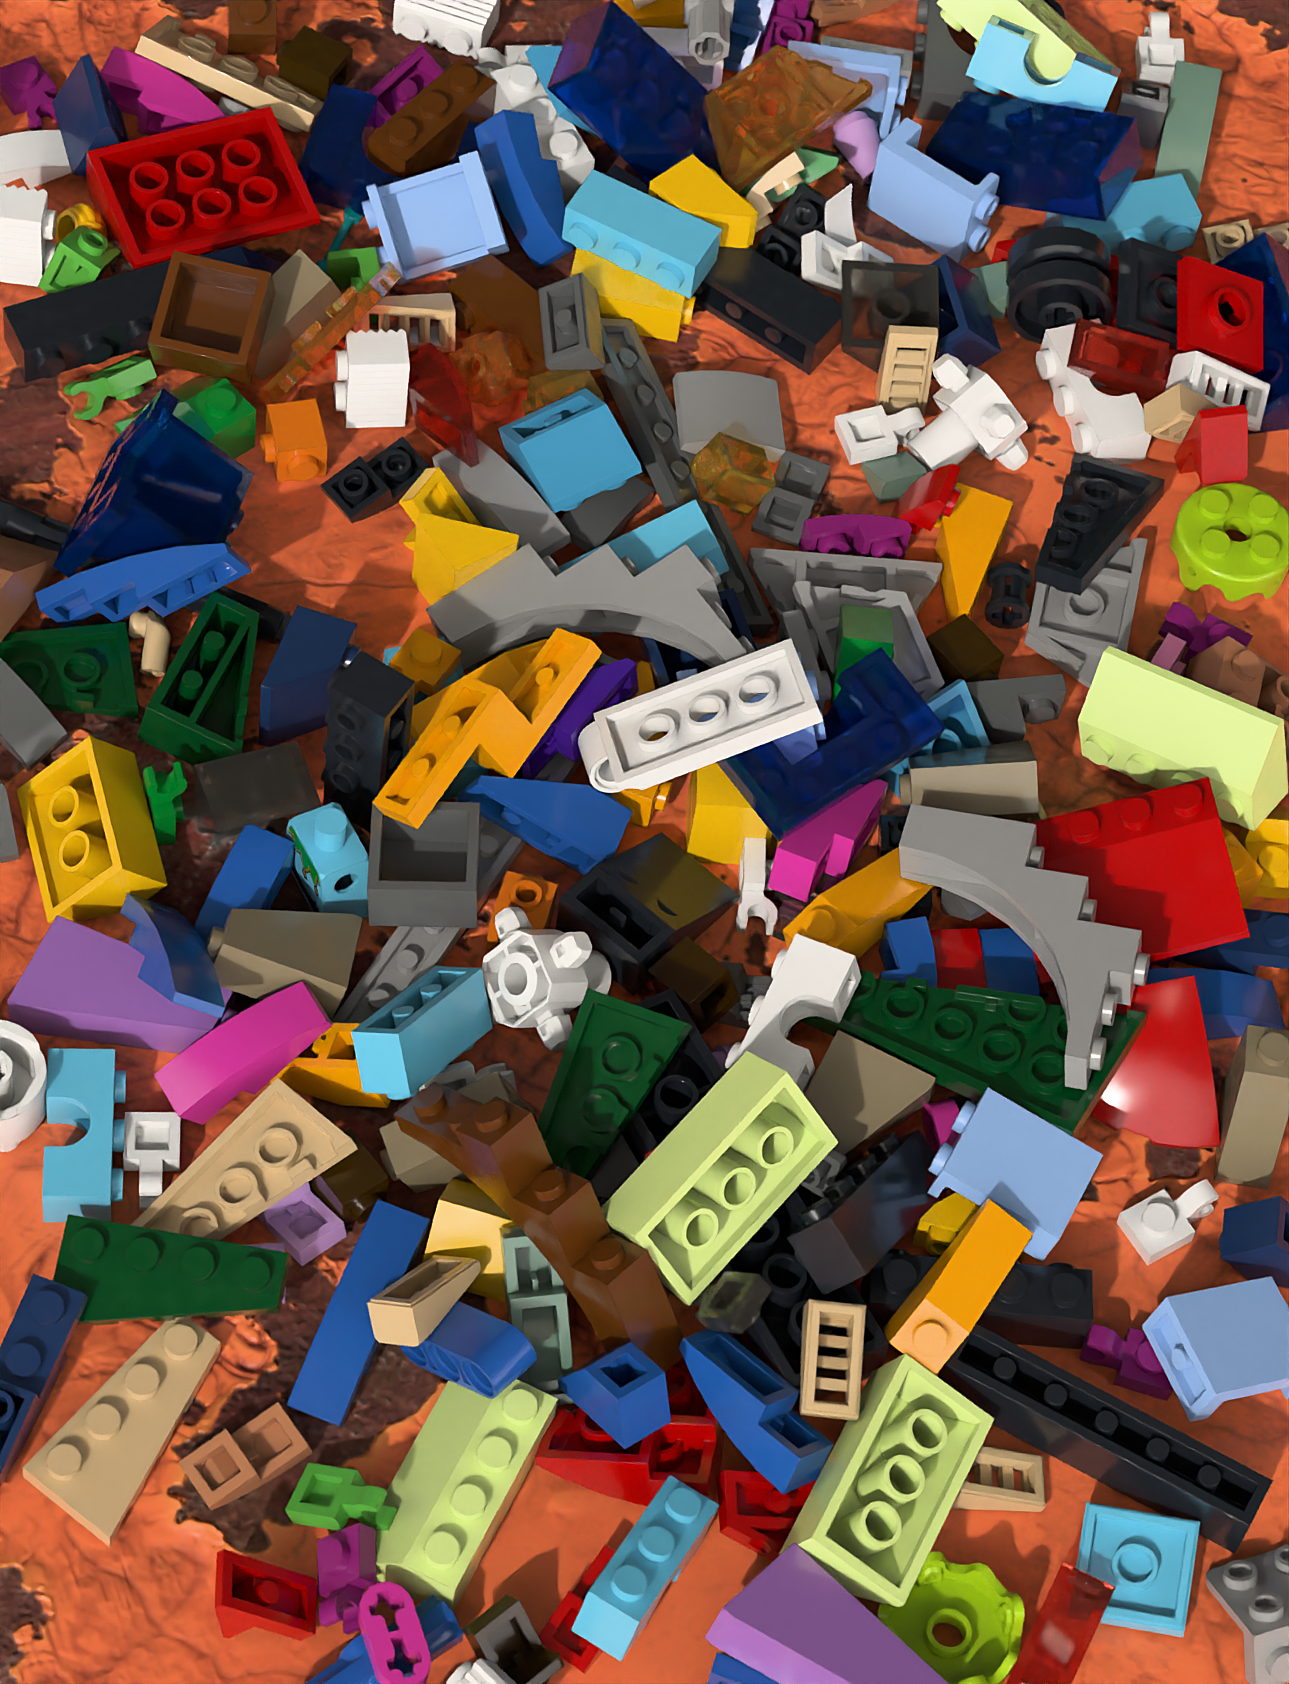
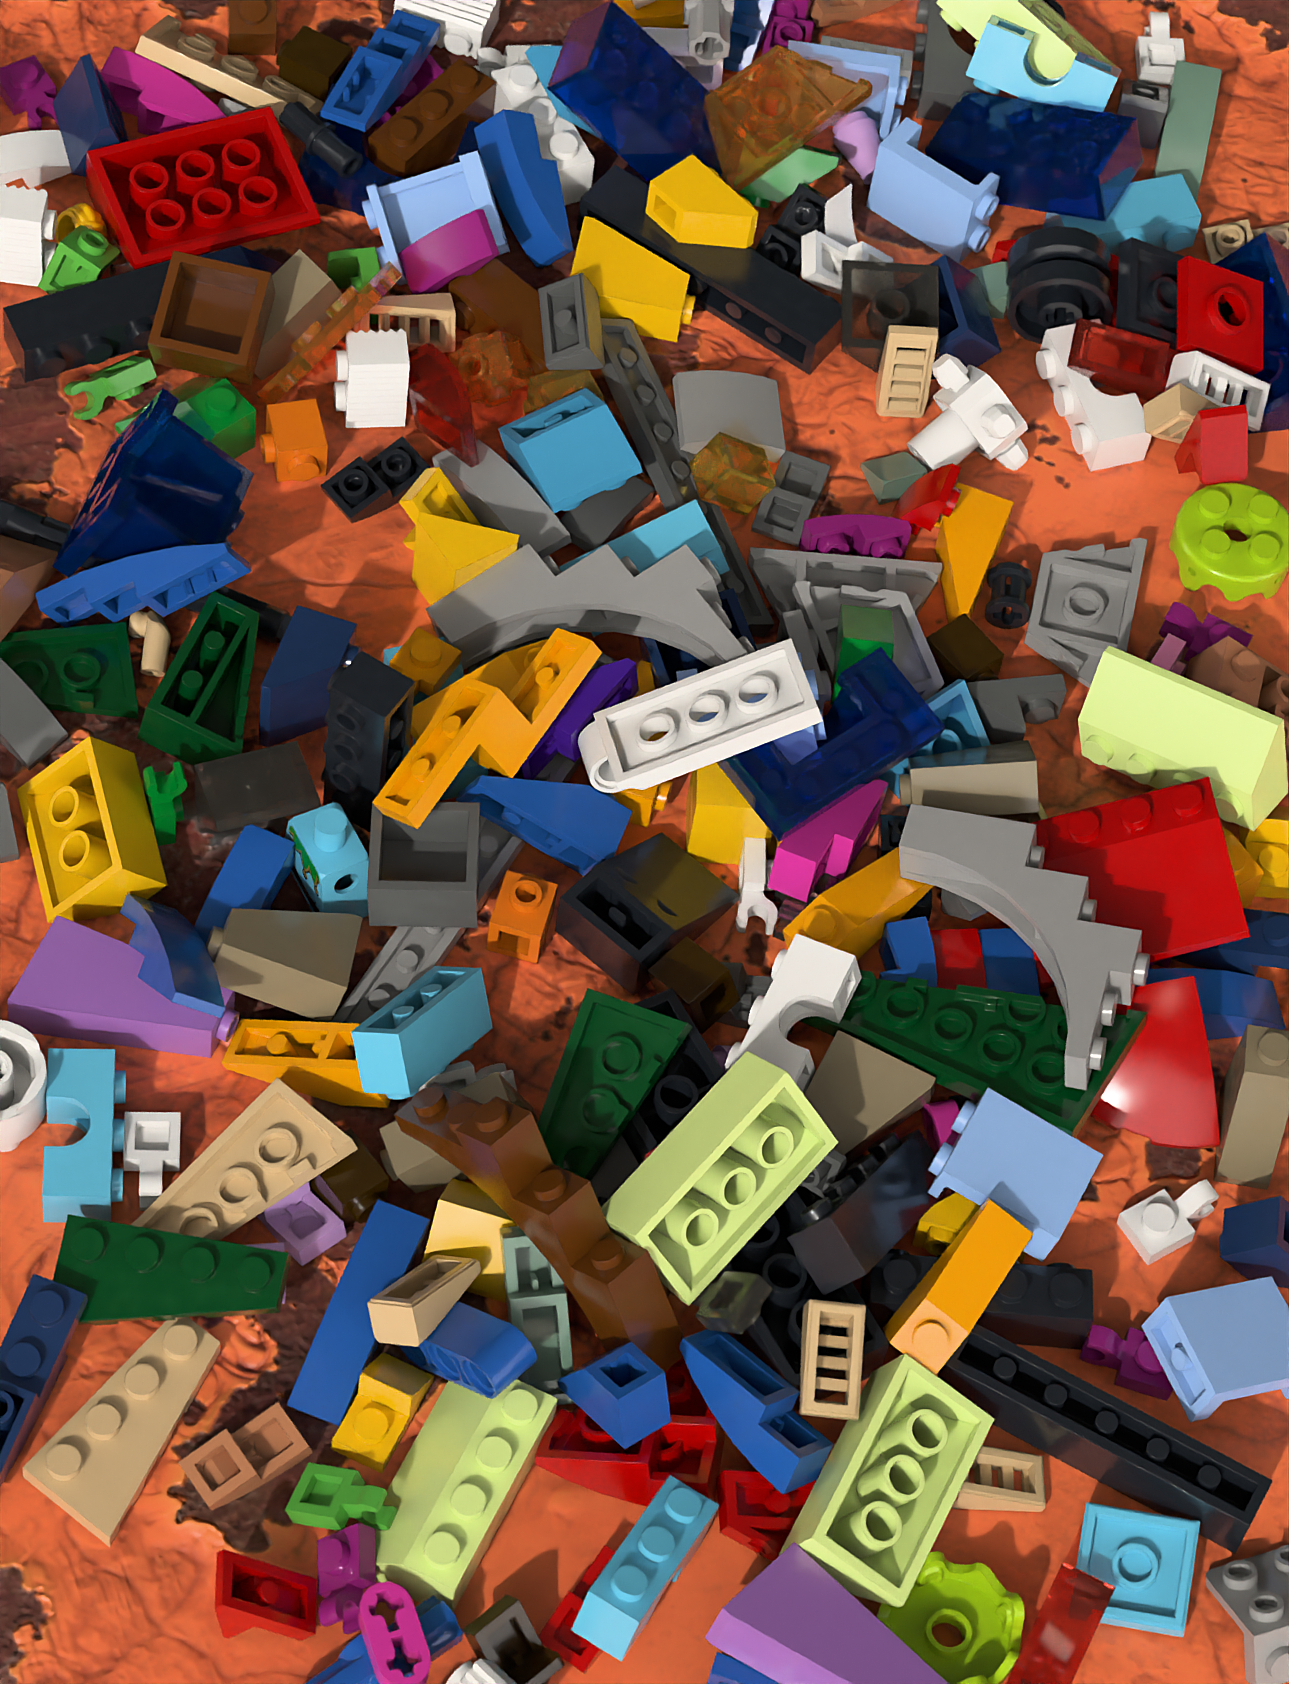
(243, 1053): dark pink slope -> none
(321, 139): none -> black axle
(350, 218): teal hinge -> none
(381, 71): none -> blue slope
(381, 1411): none -> yellow slope
(448, 252): none -> magenta slope
(540, 976): white piece -> none
(641, 233): medium azure brick -> none
(781, 178): tan slope -> none
(873, 435): white plate -> none
(1093, 520): black wing -> none

